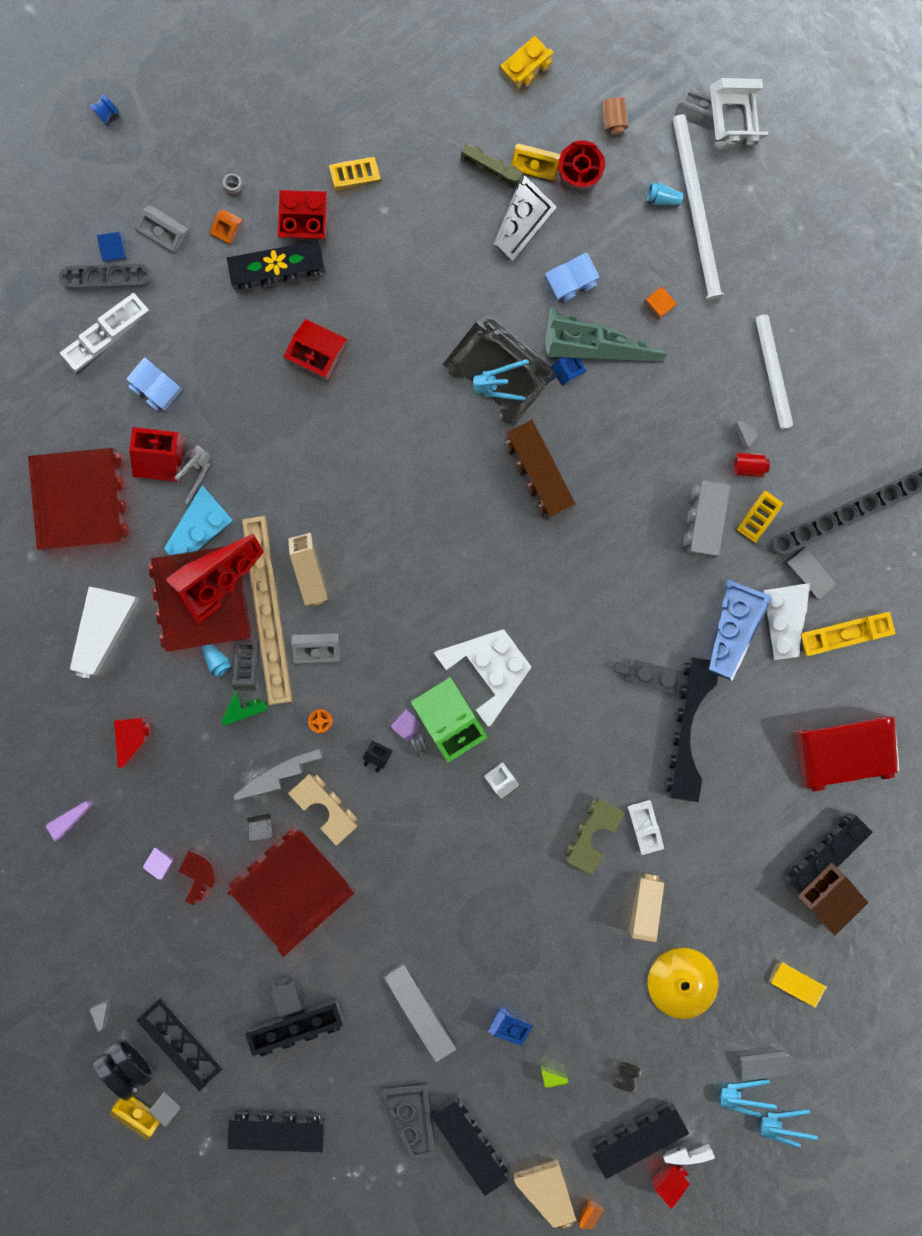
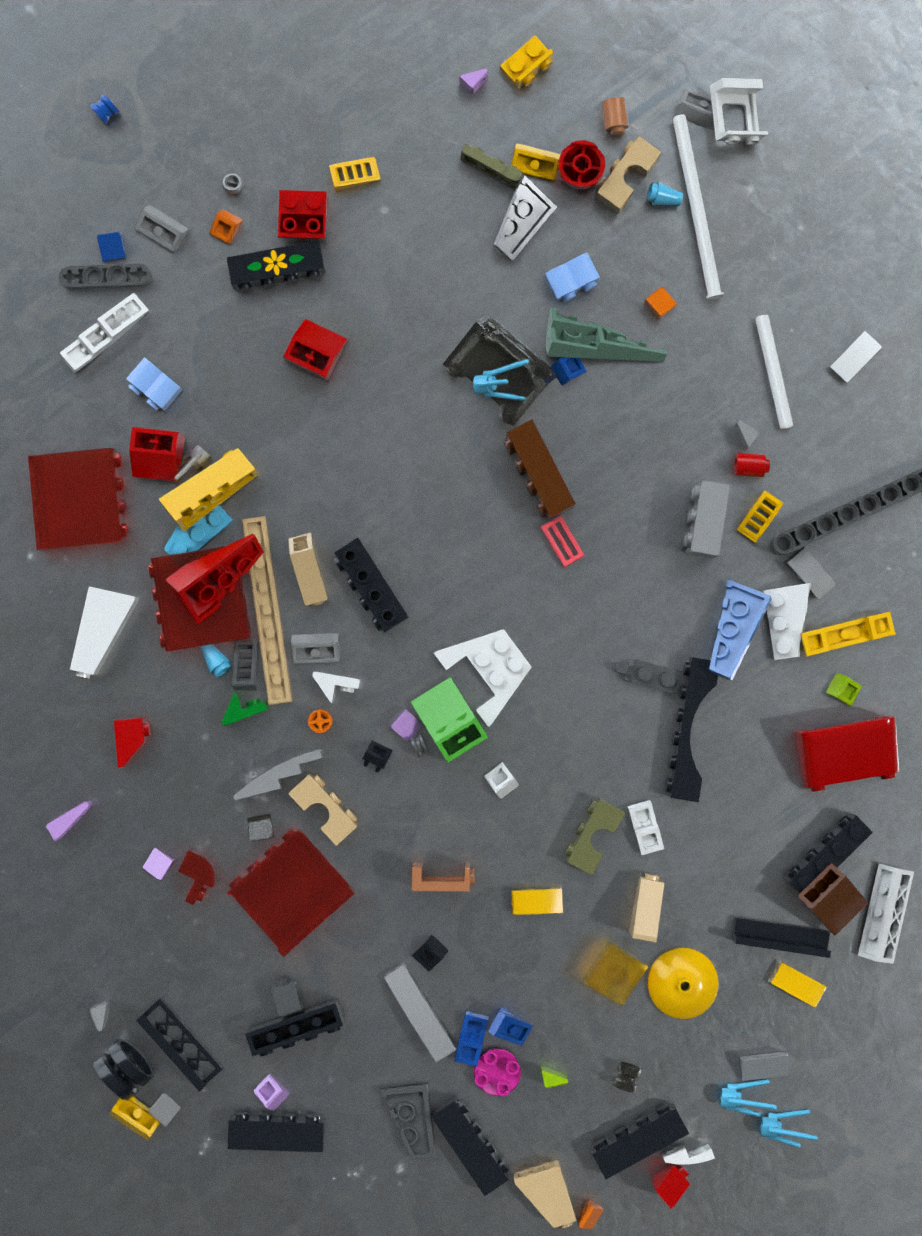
(208, 489): none -> yellow wedge
(271, 1092): none -> lavender slope
(329, 681): none -> white slope
(371, 585): none -> black brick
(422, 883): none -> nougat panel
(430, 953): none -> black slope
(471, 1038): none -> blue slope
(474, 80): none -> lavender slope
(497, 1072): none -> dark pink dish
(537, 901): none -> yellow slope
(580, 554): none -> coral tile
(615, 973): none -> clear yellow slope
(639, 157): none -> tan arch
(781, 937): none -> black fence
(844, 689): none -> lime slope
(856, 356): none -> white slope
(883, 913): none -> white fence

